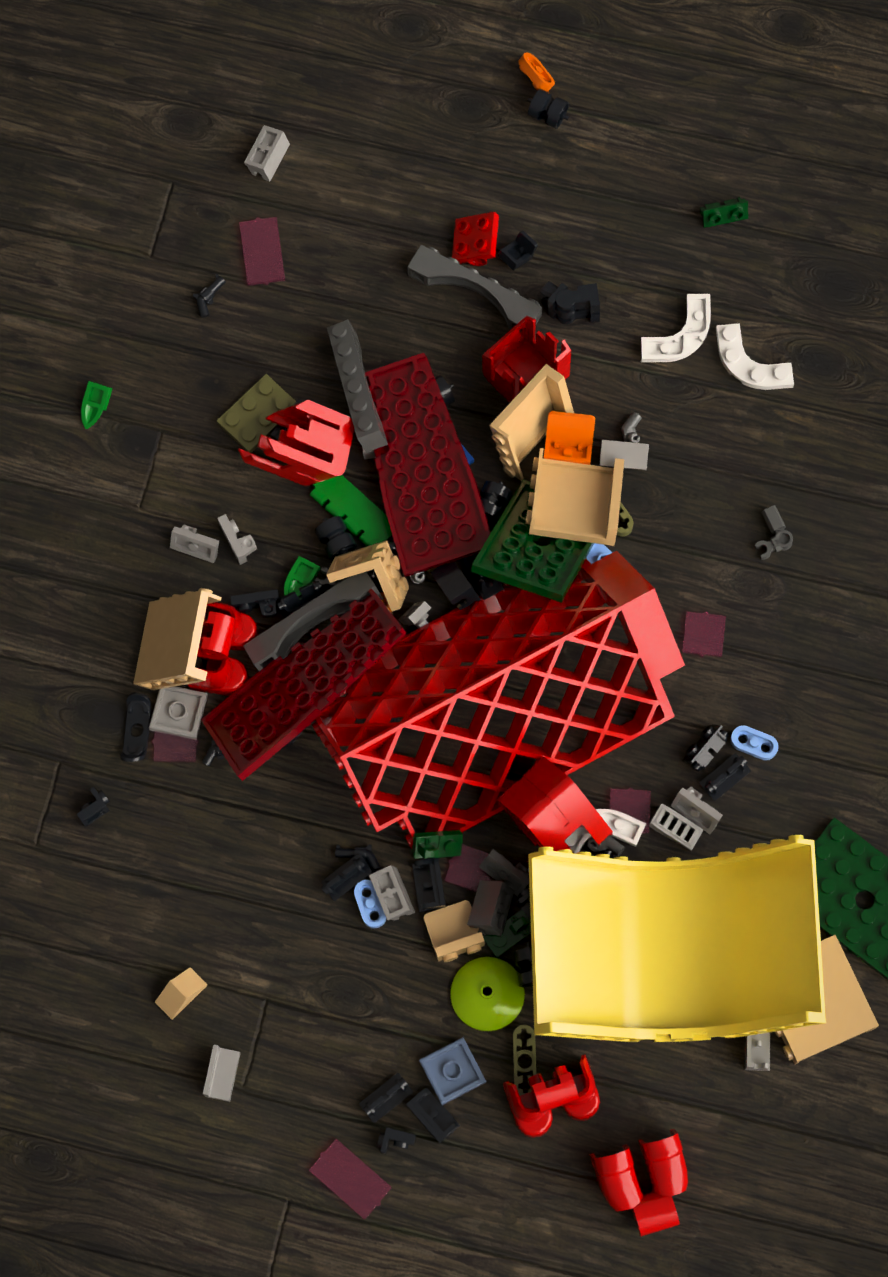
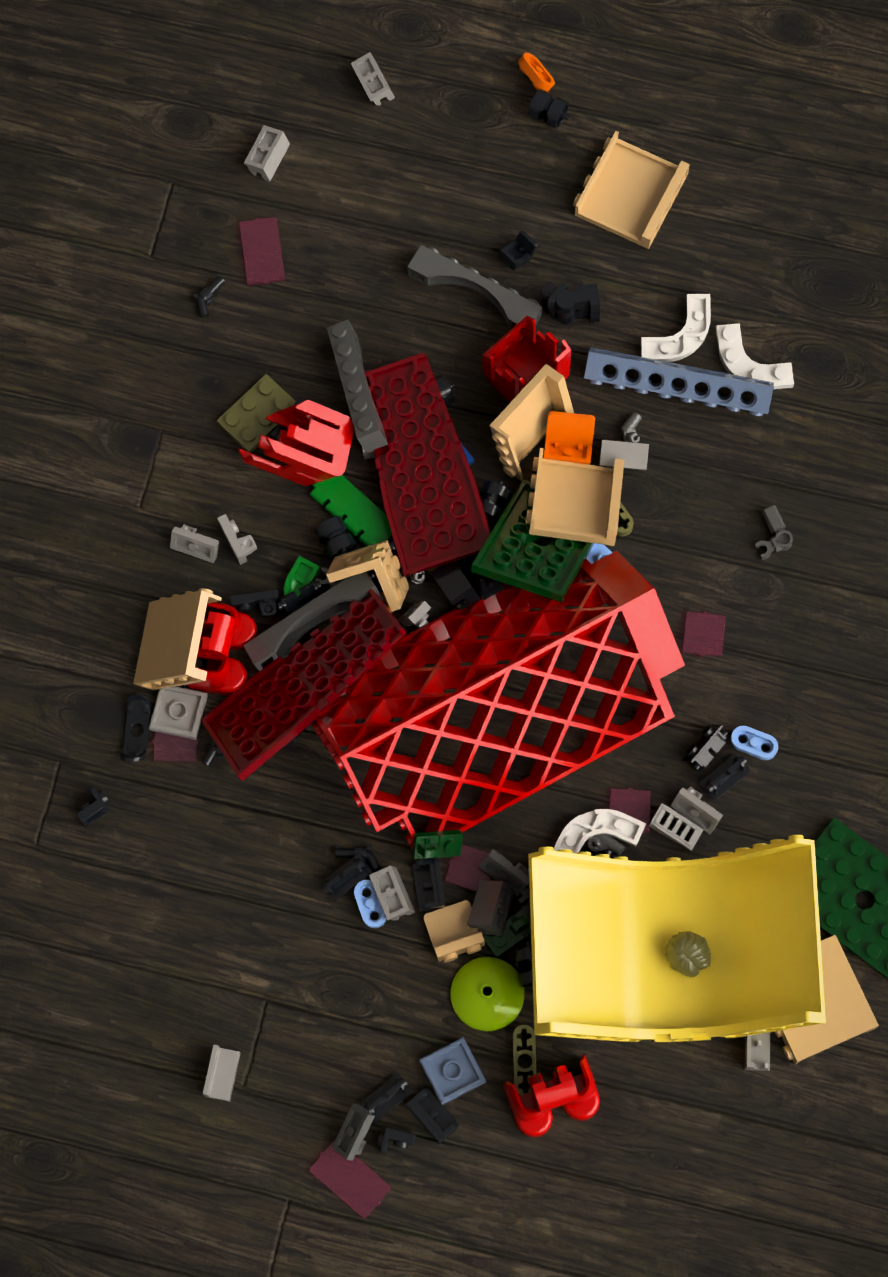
(94, 402): green plate -> none
(180, 992): tan slope -> none
(354, 1129): none -> dark grey hinge
(372, 79): none -> light grey hinge
(475, 238): red plate -> none
(551, 807): red piece -> none
(630, 191): none -> tan panel
(668, 371): none -> sand blue brick
(668, 1178): red piece -> none
(688, 953): none -> olive hair
(731, 211): dark green hinge -> none

